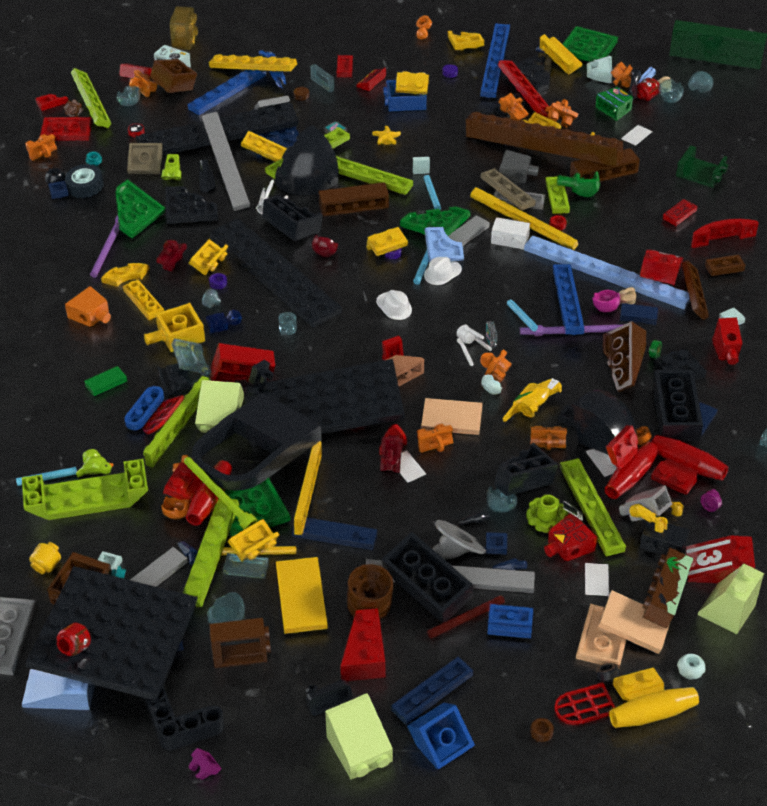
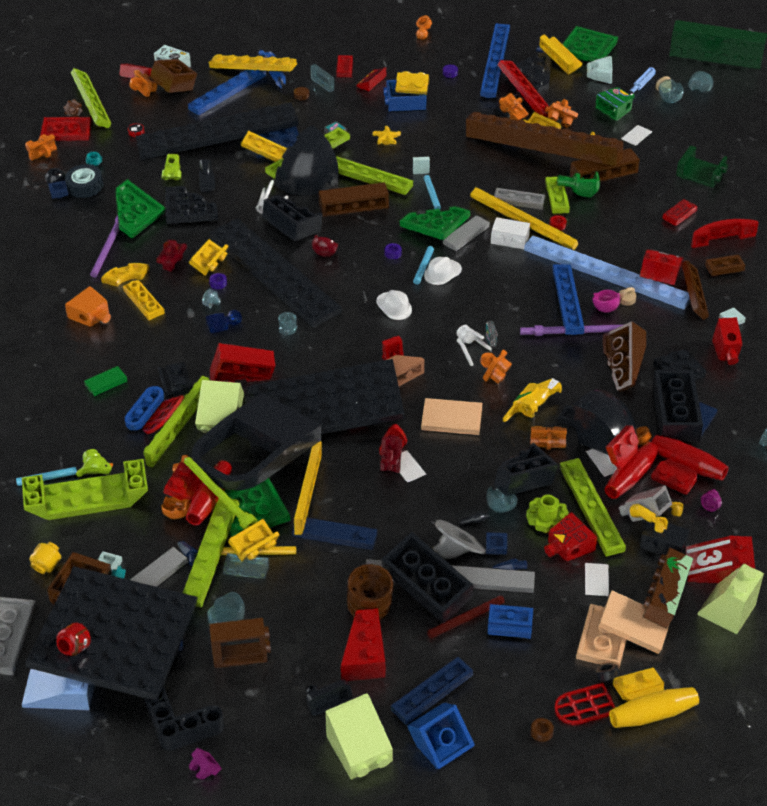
(49, 101): red tile -> none
(129, 97): clear light blue hair -> none
(144, 158): dark tan tile -> none
(177, 323): yellow brick -> none
(183, 28): clear yellow brick -> none
(190, 356): clear light blue plate -> none
(225, 161): light grey tile -> none
(260, 373): black tile -> none
(271, 102): light grey tile -> none
(301, 595): yellow tile -> none
(386, 241): yellow bracket -> none
(435, 438): orange hips -> none
(441, 245): light blue tile -> none
(465, 40): yellow wing -> none
(490, 385): light aqua plate -> none
(508, 189): dark tan plate -> none
(517, 167): dark grey torso -> none
(522, 315): medium azure bar -> none
(573, 510): sticker -> none
(621, 73): orange hips -> none
(635, 76): black piece -> none
(639, 313): dark blue tile -> none
(648, 89): red head -> none
(655, 349): green tile -> none
(695, 670): light aqua plate -> none

